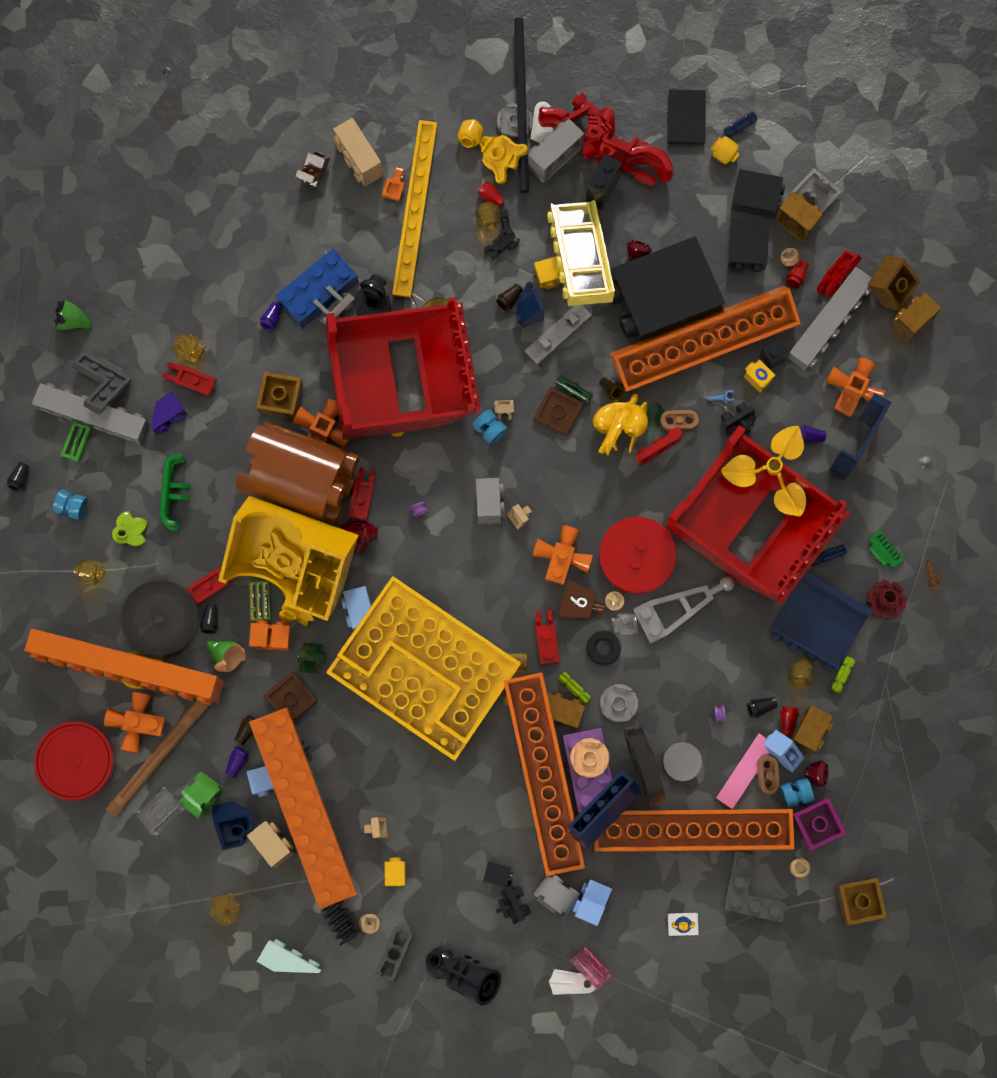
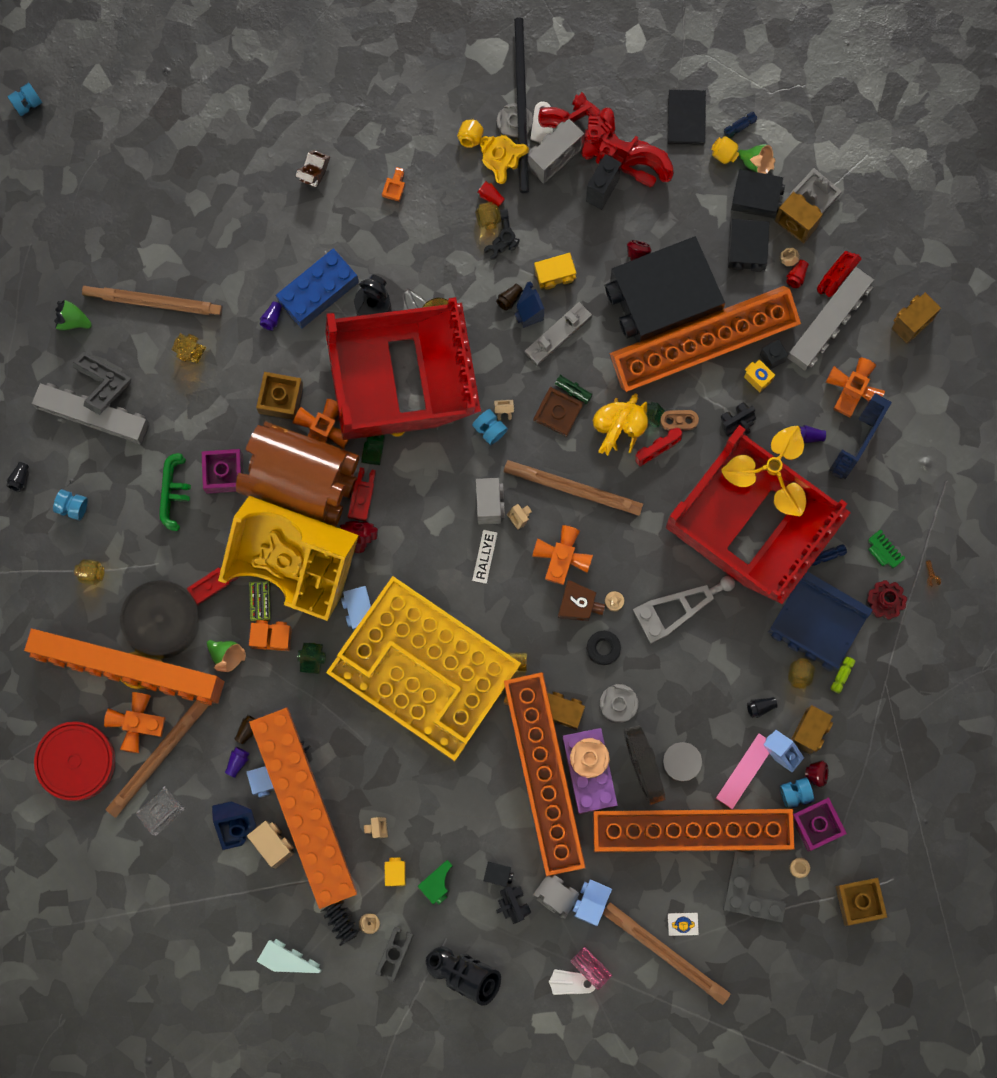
(30, 96): none -> dark azure wheel
(82, 445): bright green tile -> none
(131, 528): lime plate -> none
(153, 300): none -> medium nougat piece
(166, 412): dark purple slope -> none
(191, 379): red hinge -> none
(201, 795): bright green brick -> none
(209, 620): black cone -> none
(221, 470): none -> magenta brick
(223, 902): clear yellow brick -> none
(289, 614): yellow plate -> none
(292, 694): reddish brown tile -> none
(342, 302): light grey plate -> none
(357, 152): tan piece -> none
(373, 450): none -> dark green slope
(414, 209): yellow plate -> none
(419, 509): medium lavender bush -> none
(434, 885): none -> green arch
(484, 556): none -> white sticker
(546, 640): red hinge -> none
(573, 487): none -> medium nougat piece
(574, 688): lime axle -> none
(581, 253): light yellow window -> none
(604, 809): dark blue brick -> none
(613, 389): dark brown cone -> none
(624, 624): clear brick -> none
(637, 555): red brick -> none
(696, 976): none -> medium nougat piece
(719, 714): medium lavender bush -> none
(722, 397): medium blue hand -> none
(758, 158): none -> hat
(766, 773): medium nougat plate -> none
(788, 719): red cone -> none
(894, 283): pearl gold brick -> none

